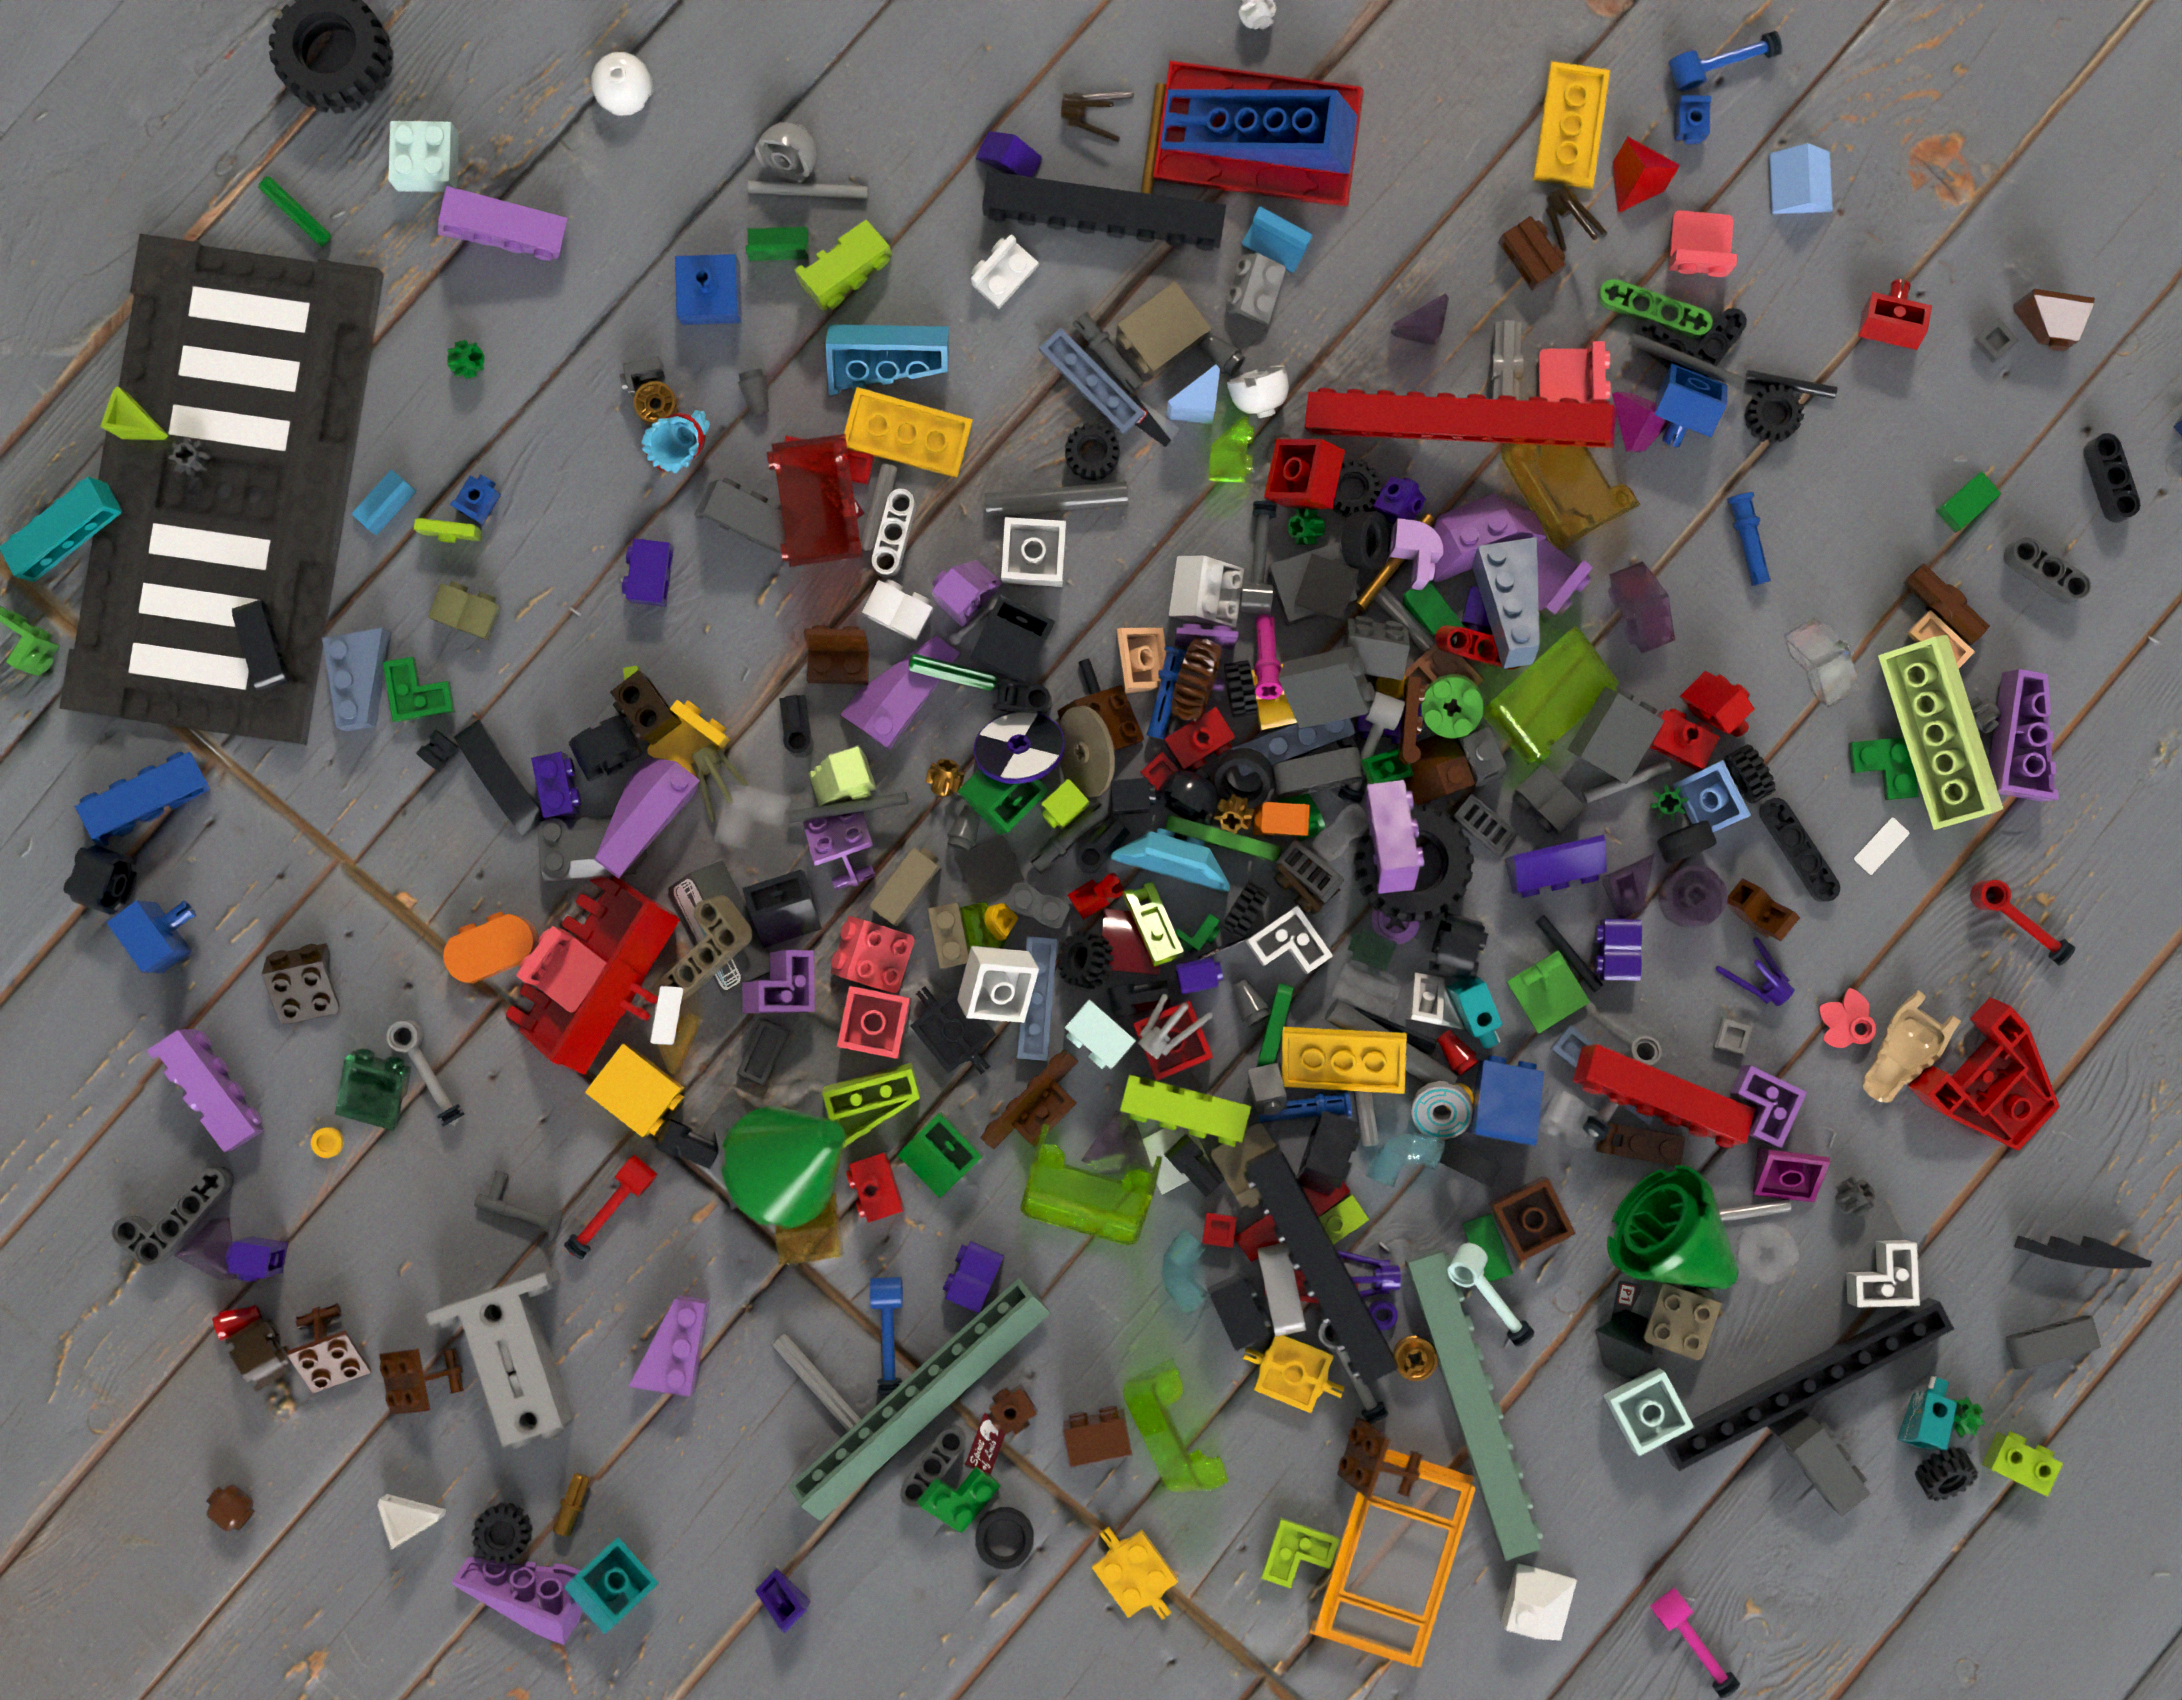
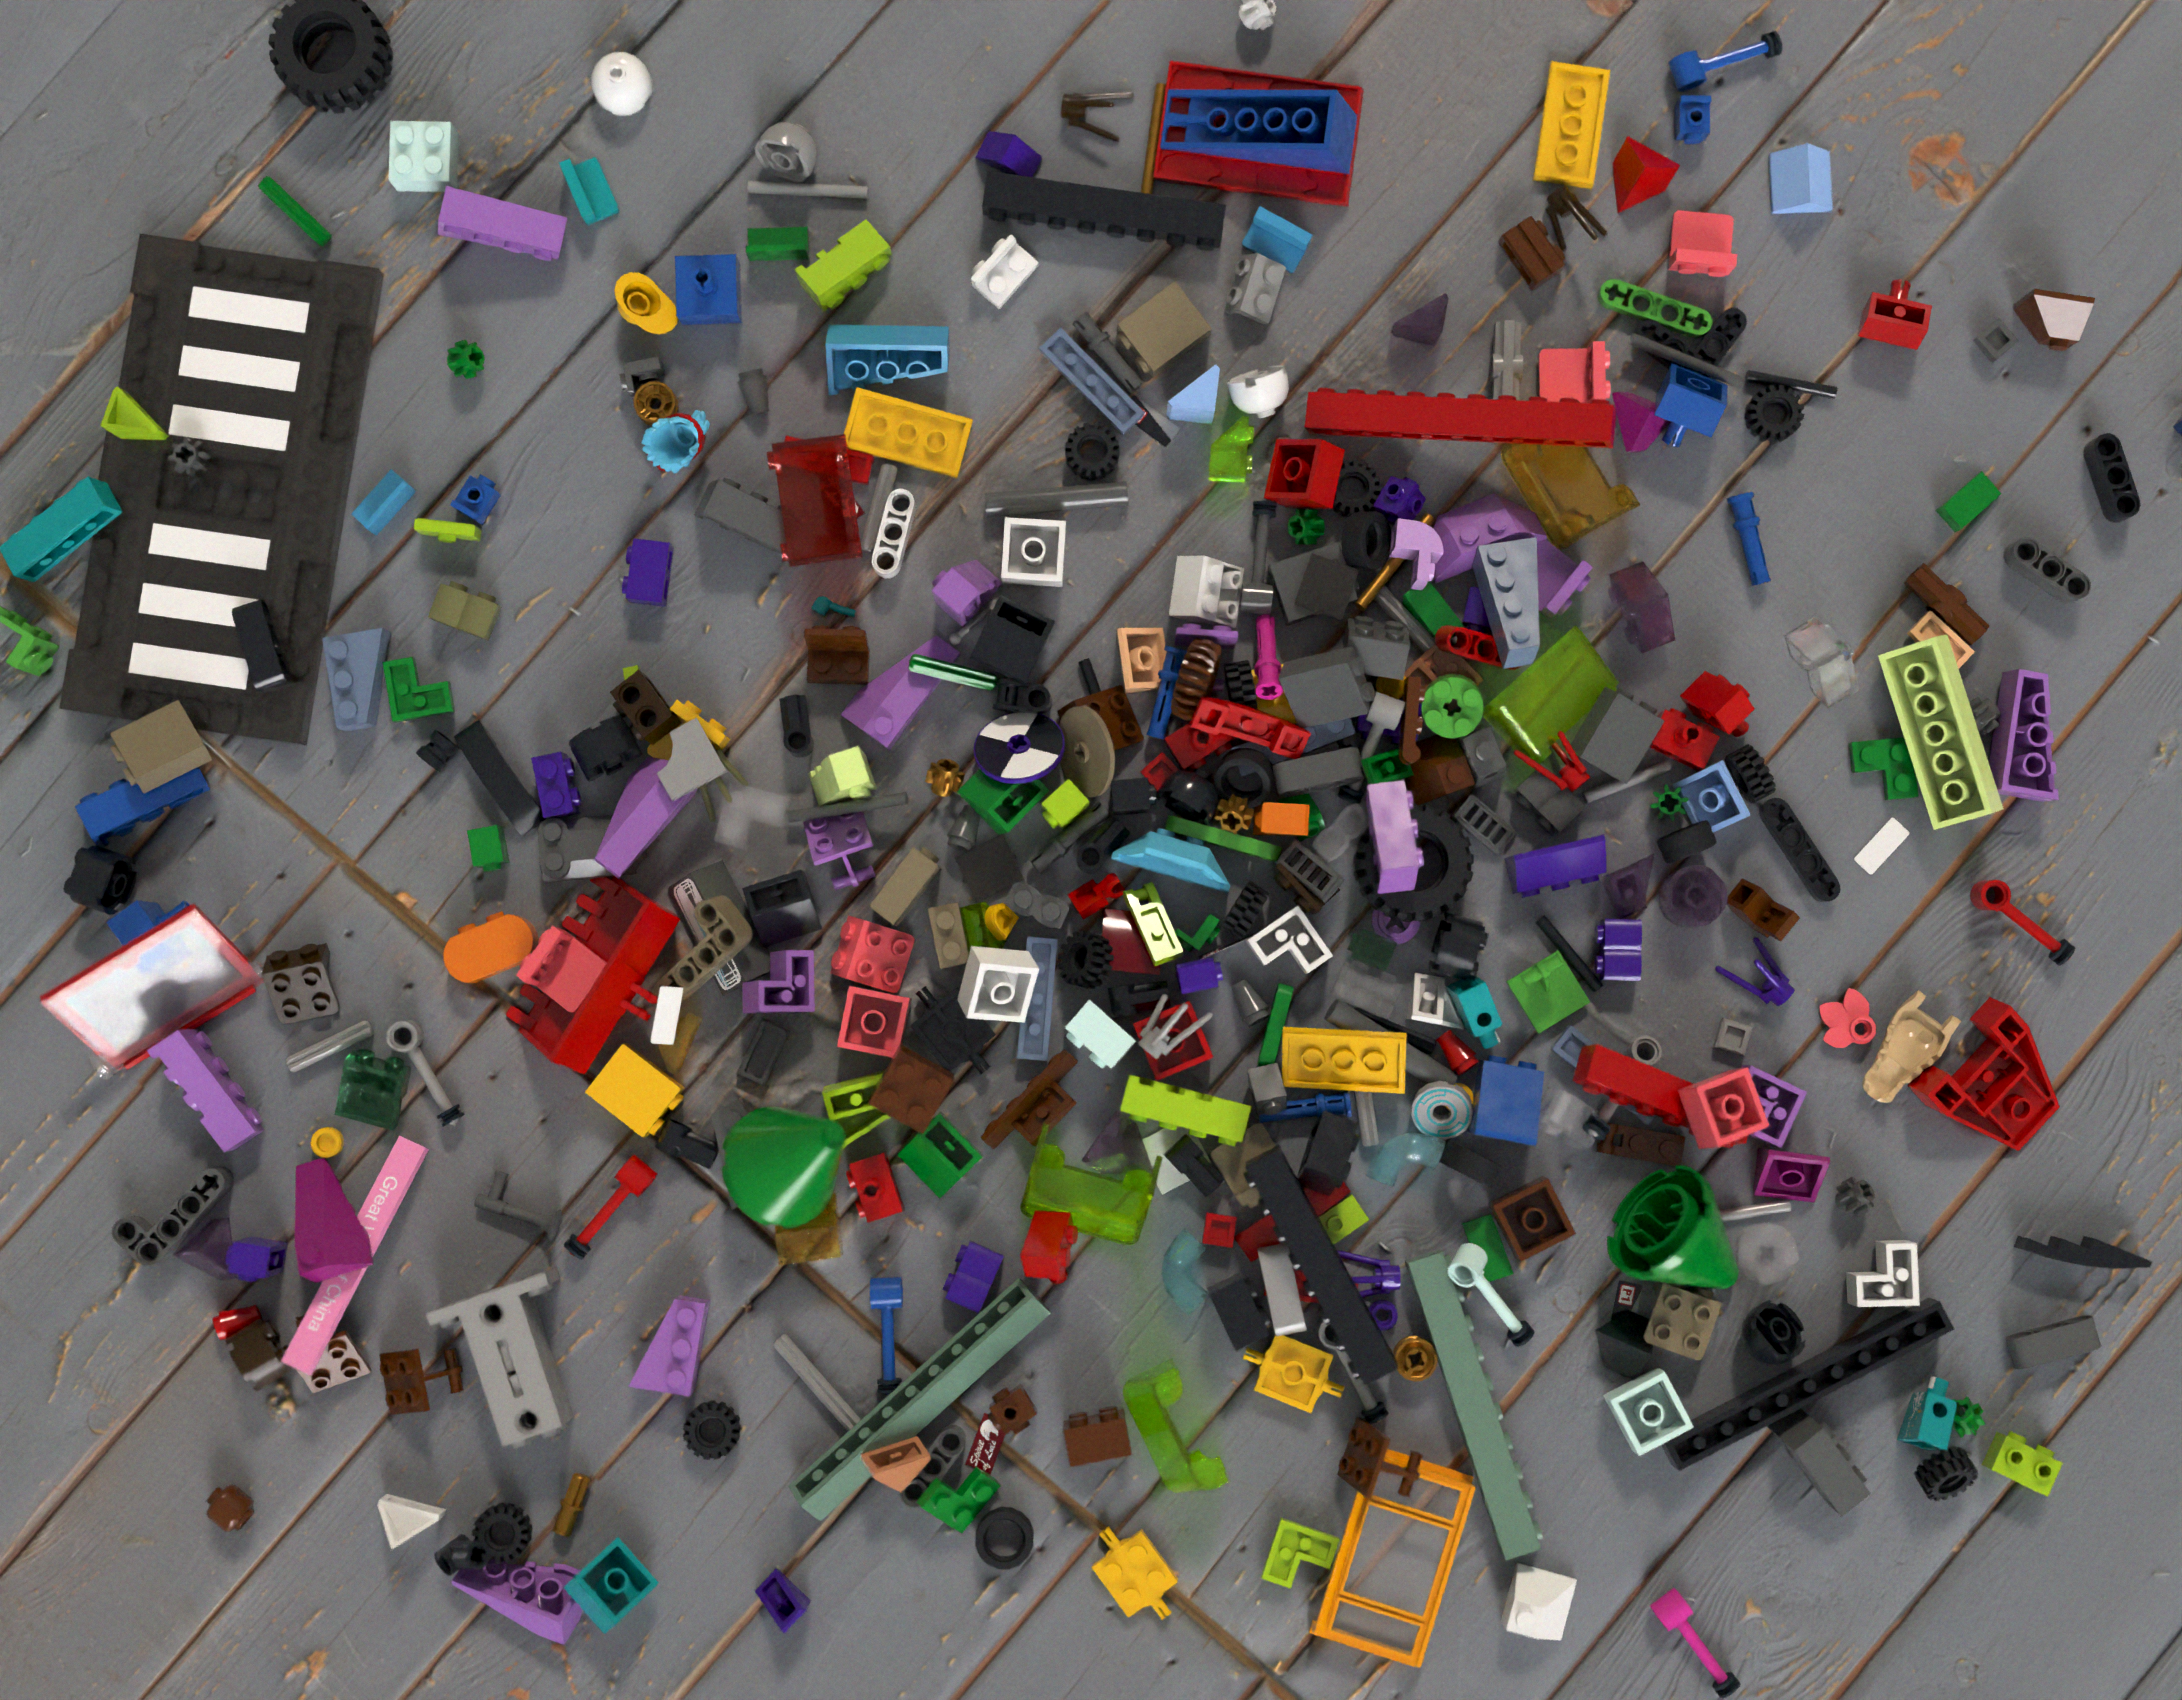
(153, 987): none -> clear door
(159, 747): none -> dark tan brick
(326, 1226): none -> magenta wedge
(329, 1046): none -> light grey axle
(337, 1292): none -> bright pink tile
(462, 1554): none -> black piece
(488, 847): none -> green brick
(590, 189): none -> teal panel
(644, 304): none -> yellow piece
(692, 761): none -> light grey tile
(693, 1430): none -> black tyre
(823, 605): none -> teal hand
(897, 1463): none -> nougat slope
(898, 610): white brick -> none
(911, 1089): none -> reddish brown brick
(1048, 1246): none -> red brick
(1223, 354): dark grey cone -> none
(1250, 725): none -> red slope
(1572, 774): none -> red plant
(1723, 1108): none -> coral brick
(1772, 1333): none -> black cylinder

